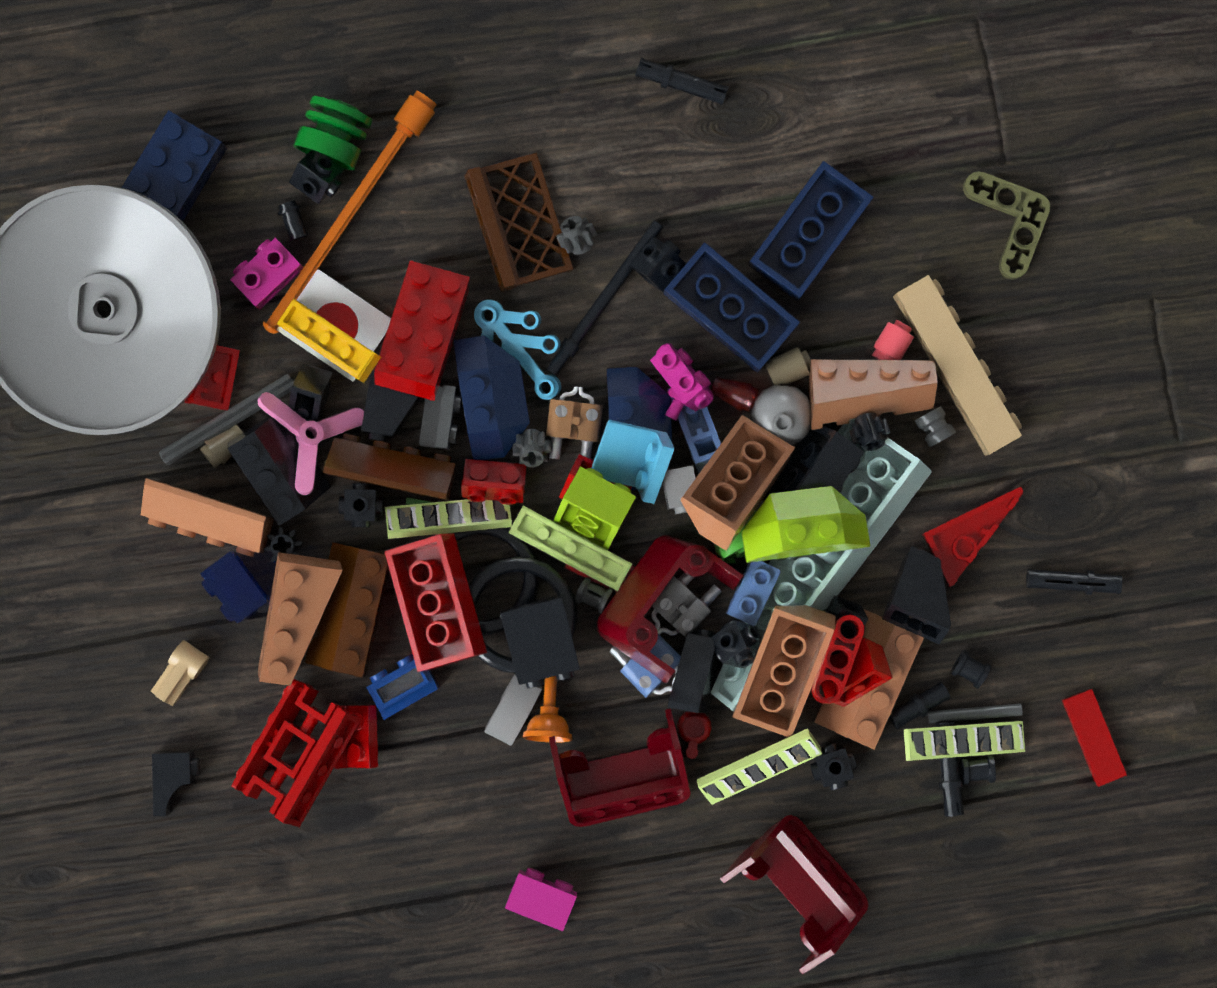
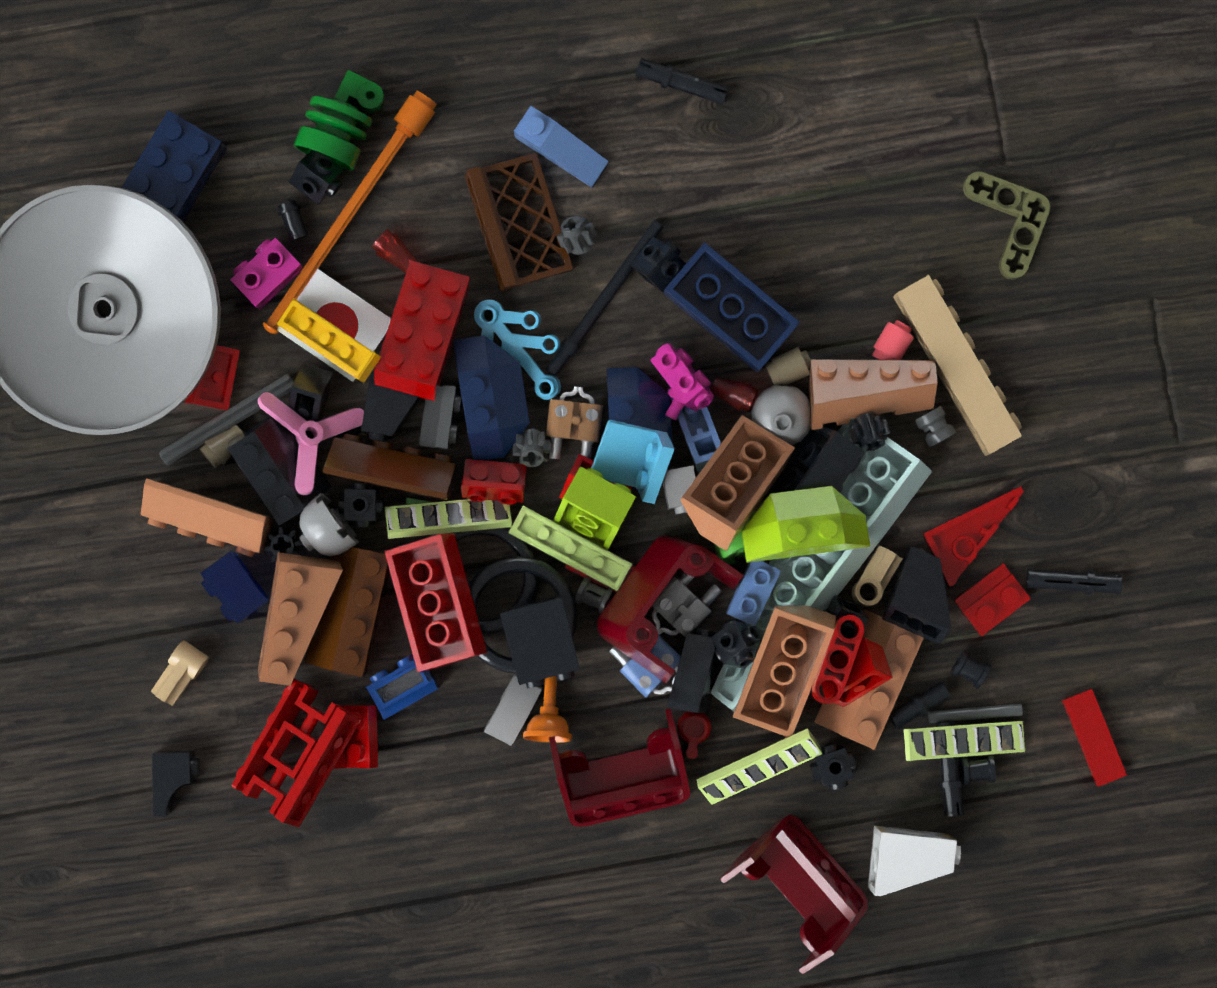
(325, 528): none -> light grey cylinder
(361, 91): none -> green leg
(393, 250): none -> clear red cone
(541, 899): dark pink brick -> none
(560, 146): none -> medium blue slope
(810, 231): dark blue brick -> none
(877, 574): none -> tan piece
(909, 858): none -> white slope
(992, 599): none -> red plate

